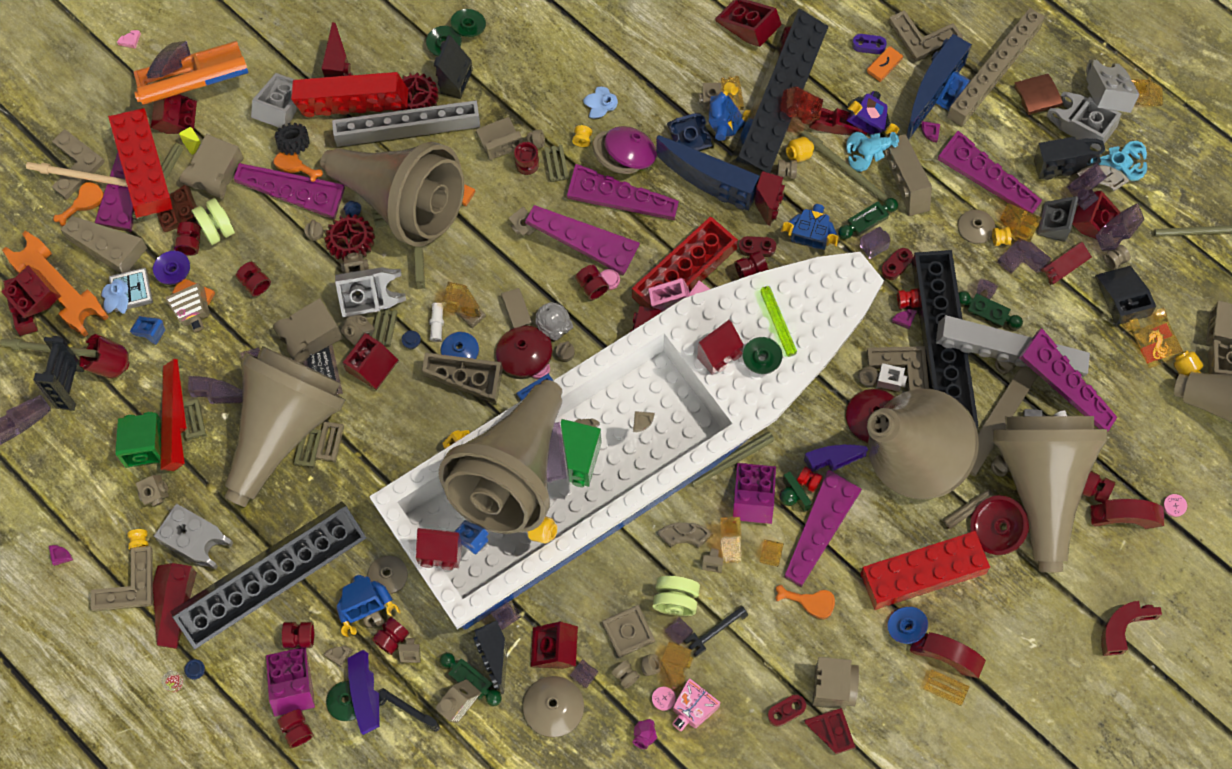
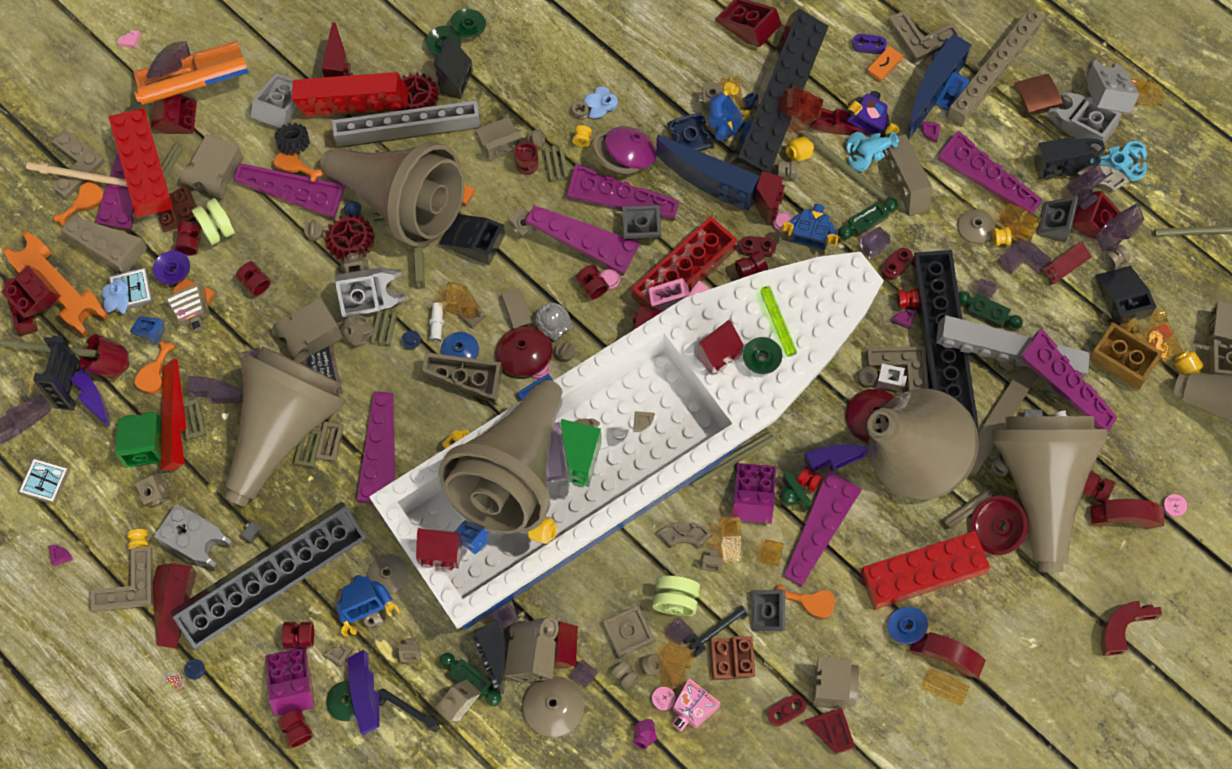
(44, 481): none -> tile
(91, 396): none -> dark purple slope
(149, 378): none -> orange piece
(190, 140): neon yellow slope -> none
(251, 532): none -> flat silver piece
(370, 361): dark red slope -> none
(379, 453): none -> magenta wing
(390, 636): dark red wheel -> none
(474, 237): none -> black slope
(532, 650): none -> dark tan piece
(581, 105): none -> dark tan bush
(641, 221): none -> dark grey slope
(732, 658): none -> copper slope
(749, 99): none -> dark blue plate
(768, 610): none -> dark grey slope
(781, 218): none -> bright pink piece
(1125, 356): none -> pearl gold brick

